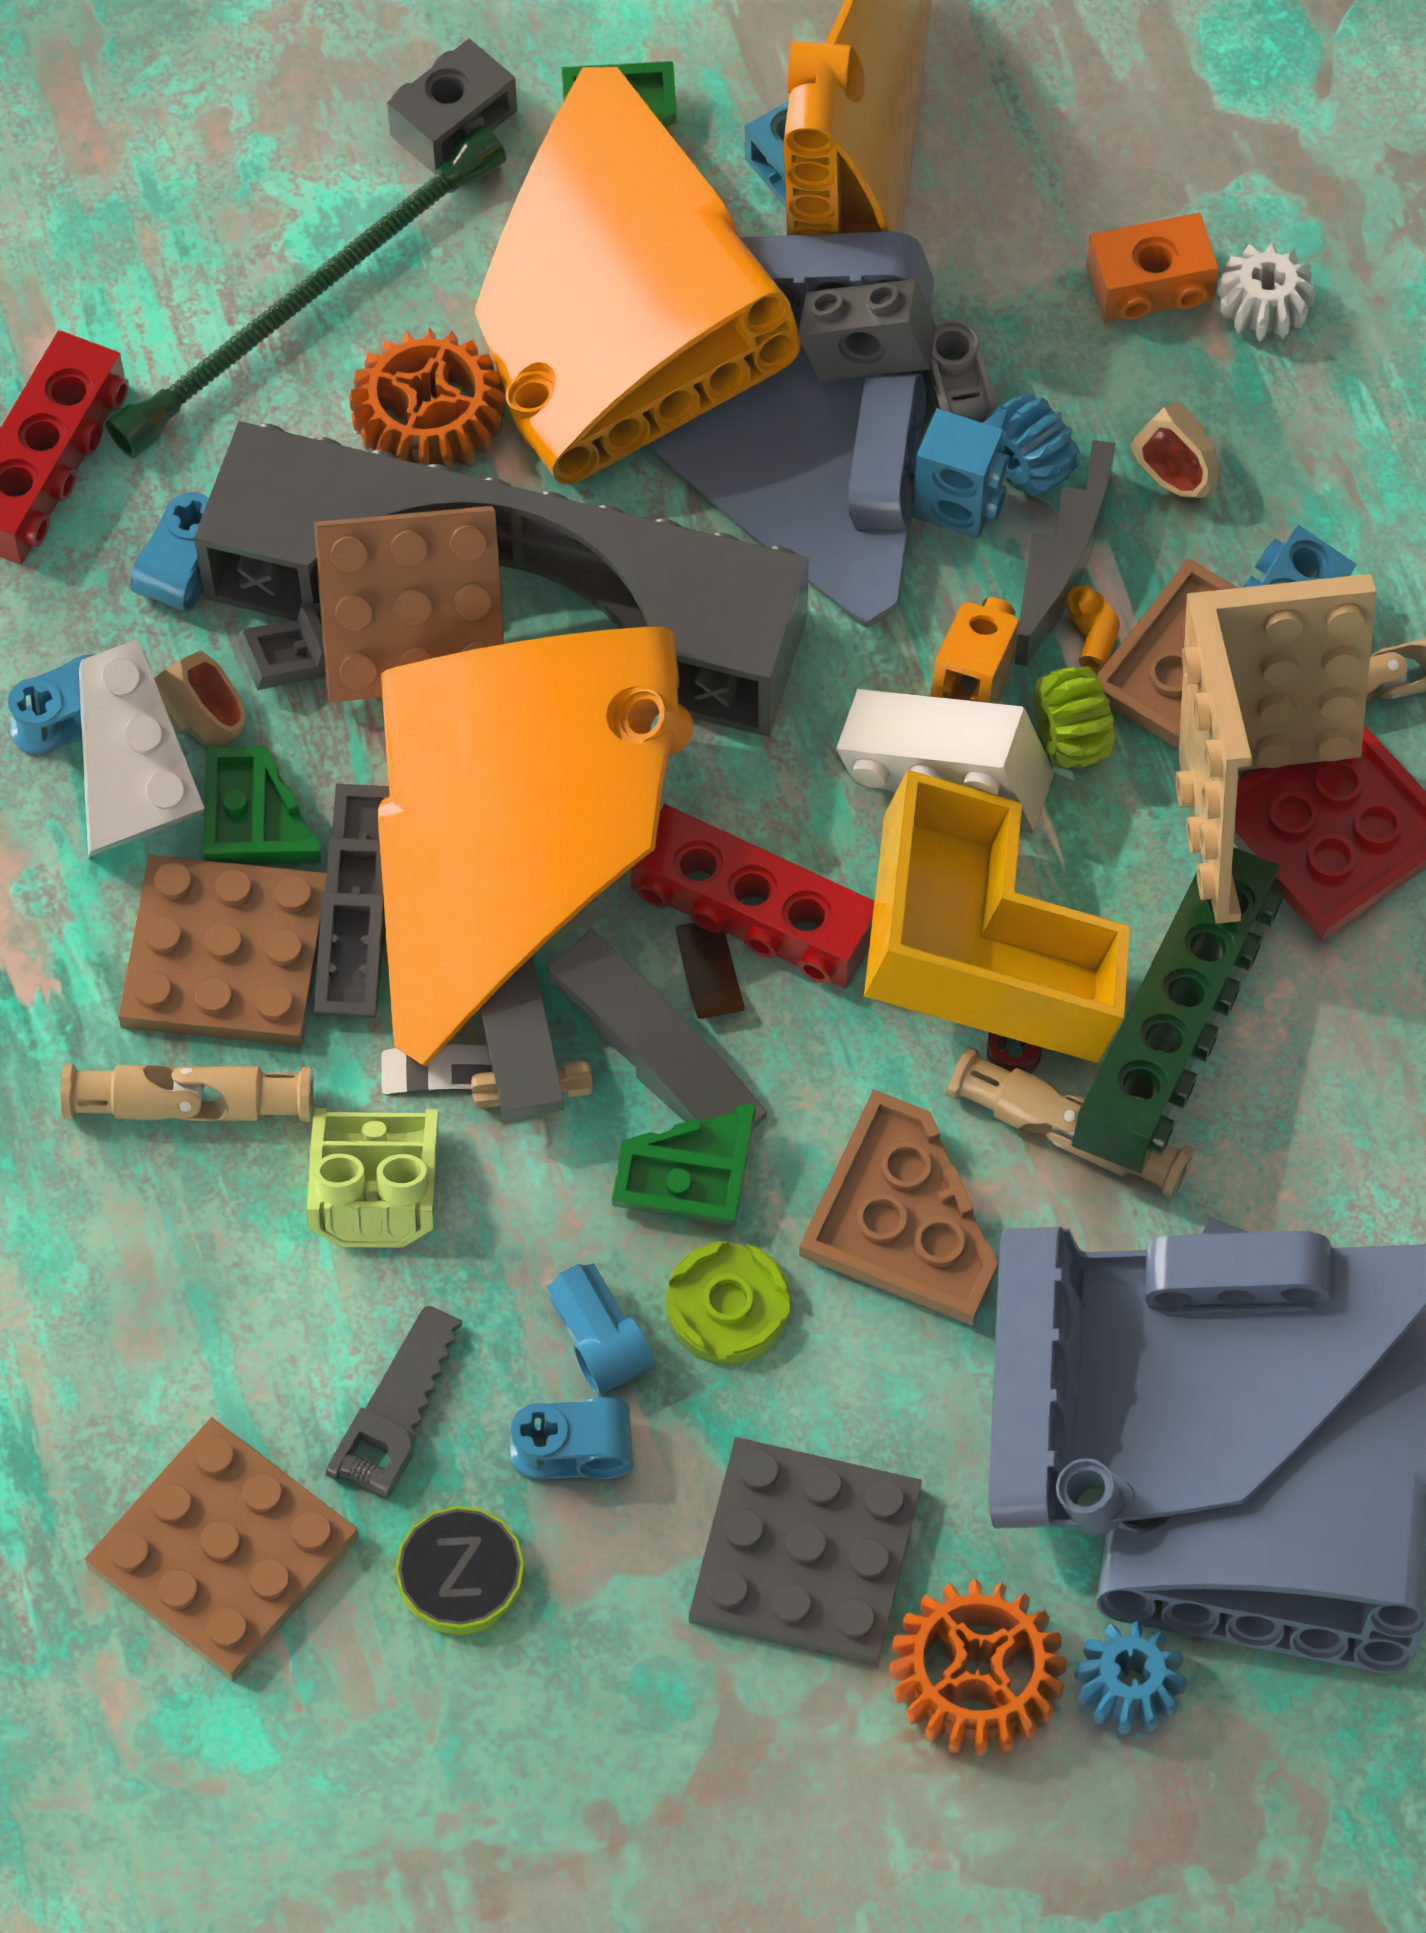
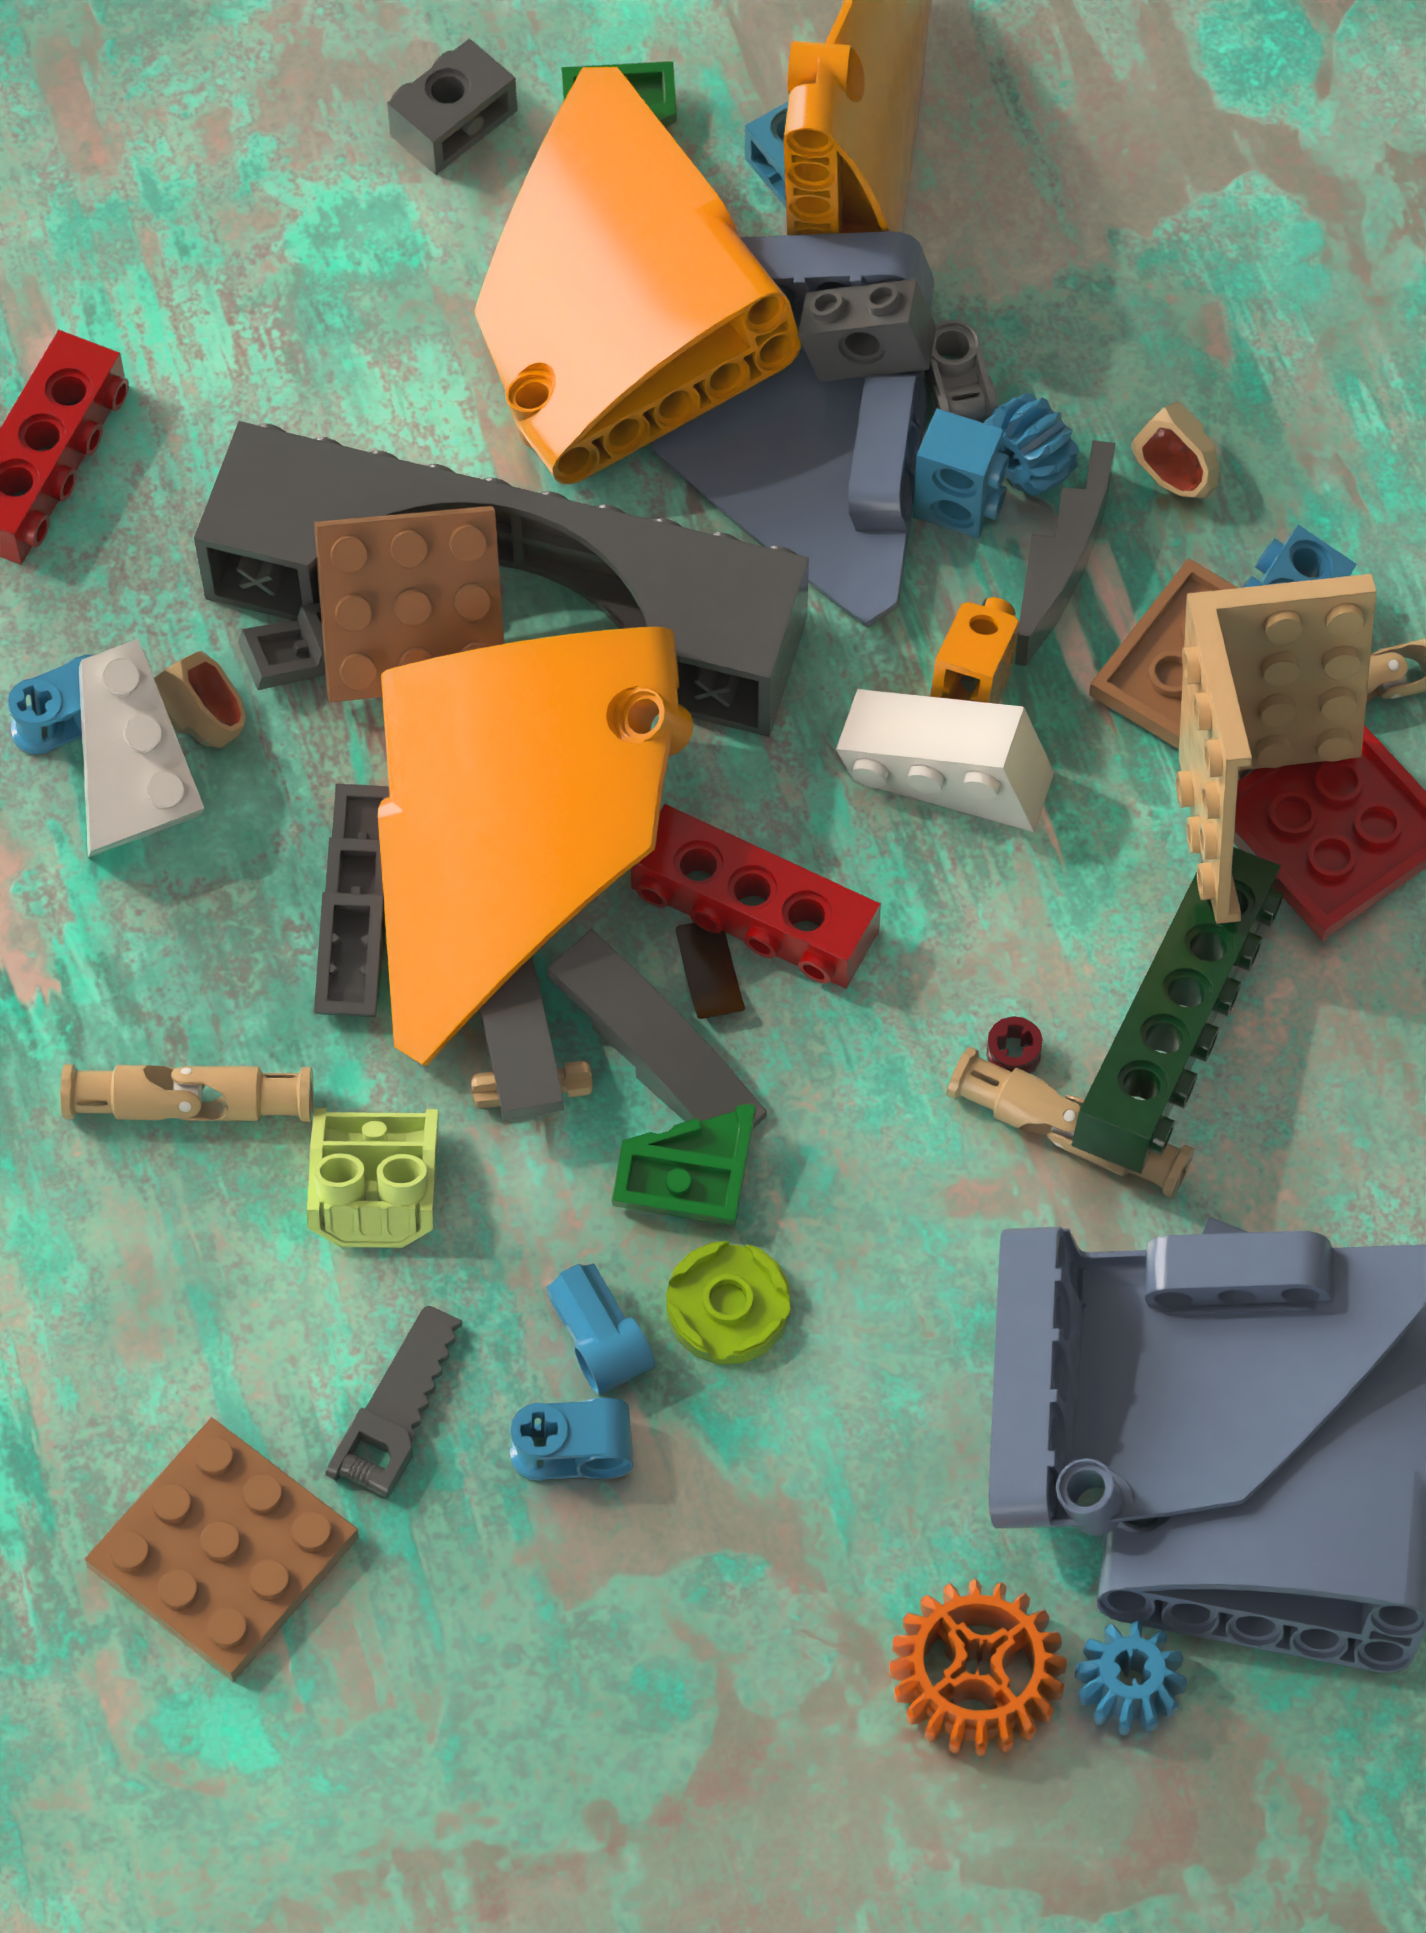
(143, 421): dark green hose -> none
(169, 563): dark azure piece -> none
(223, 951): medium nougat plate -> none
(251, 811): green wing -> none
(411, 378): orange gear -> none
(448, 1070): white sticker -> none
(459, 1570): black tile -> none
(805, 1551): dark grey plate -> none
(902, 1215): medium nougat plate -> none
(970, 948): yellow piece -> none
(1073, 717): lime gear -> none
(1096, 622): light orange arm -> none
(1170, 246): orange brick -> none
(1266, 292): white gear -> none

